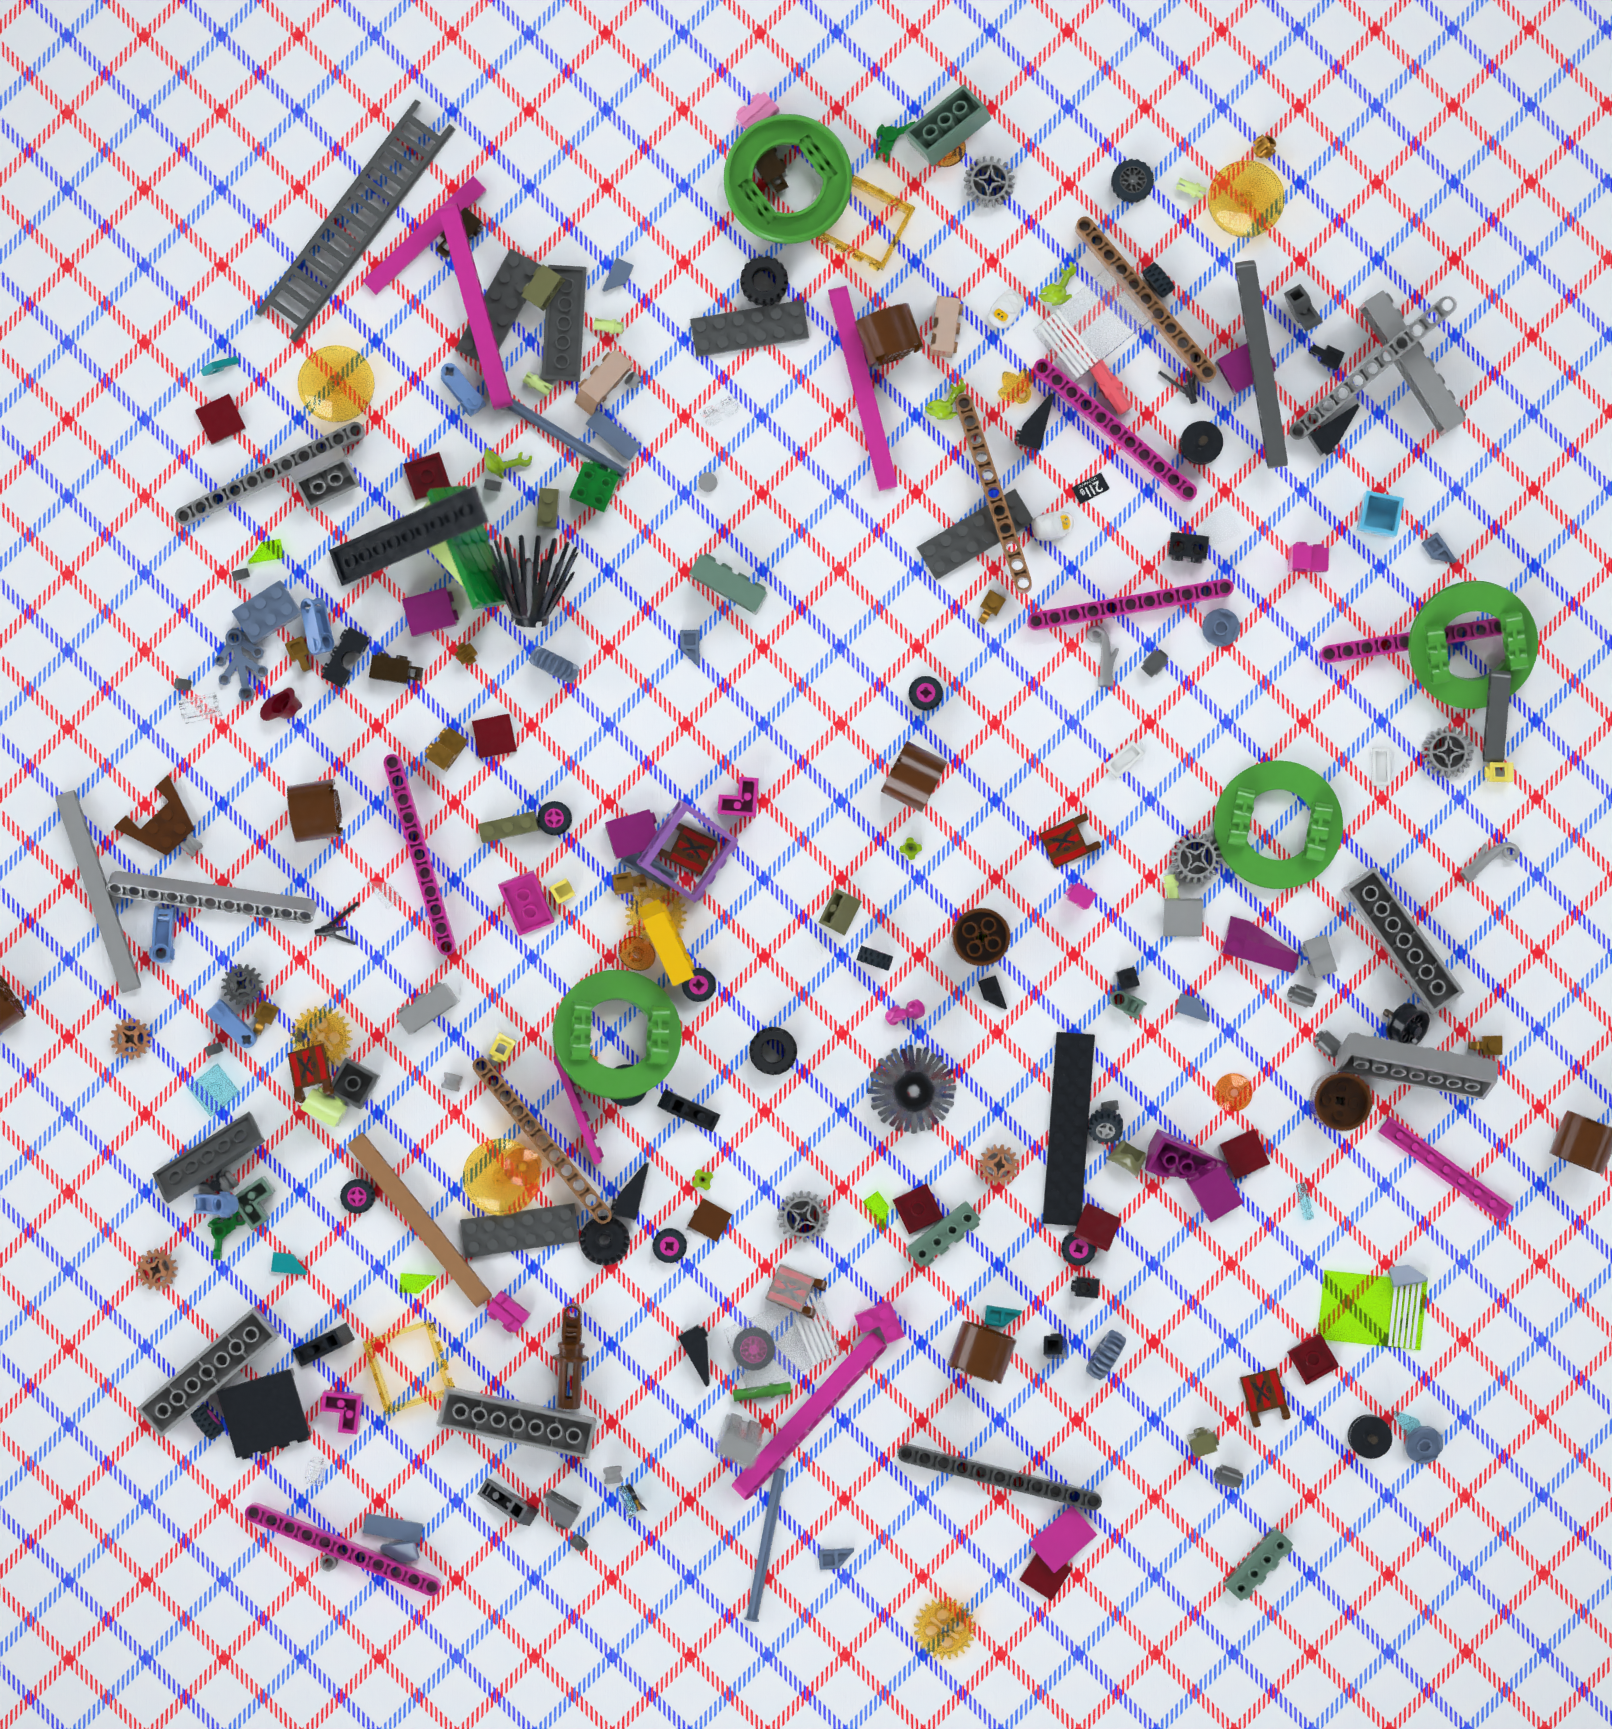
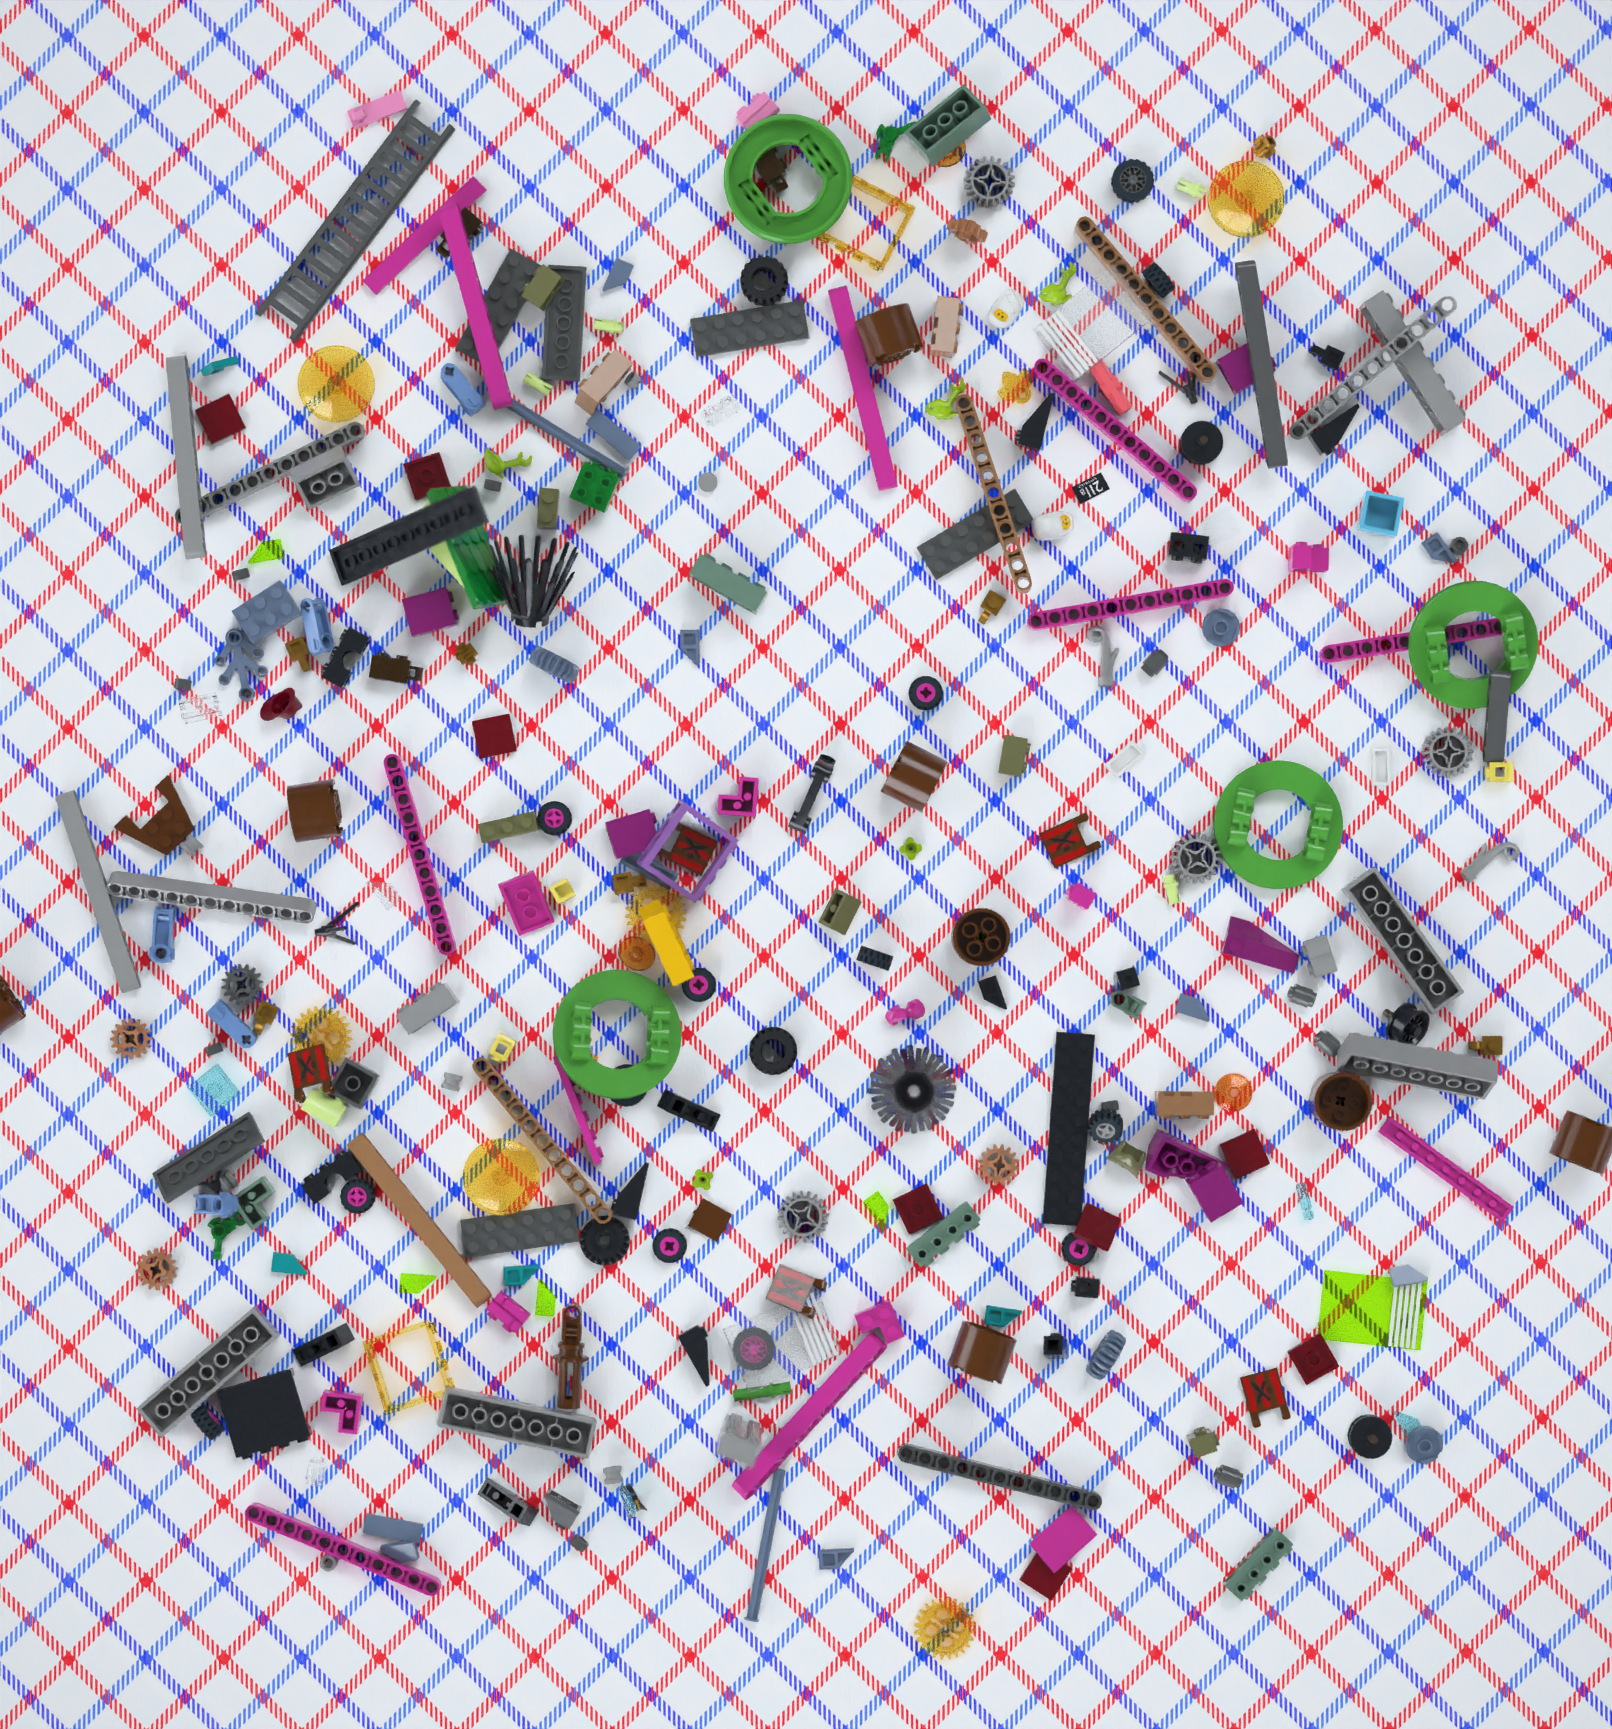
(186, 457): none -> light grey beam
(317, 1187): none -> black arch
(377, 110): none -> bright pink hinge
(446, 749): pearl gold brick -> none
(518, 1274): none -> teal tile
(533, 1166): clear orange dish -> none
(545, 1300): none -> clear neon green tile
(821, 773): none -> black piece
(967, 230): none -> nougat gear
(1013, 756): none -> olive brick
(1183, 917): light grey tile -> none
(1184, 1104): none -> medium nougat wedge
(1301, 308): dark grey brick -> none
(1454, 549): none -> dark grey axle

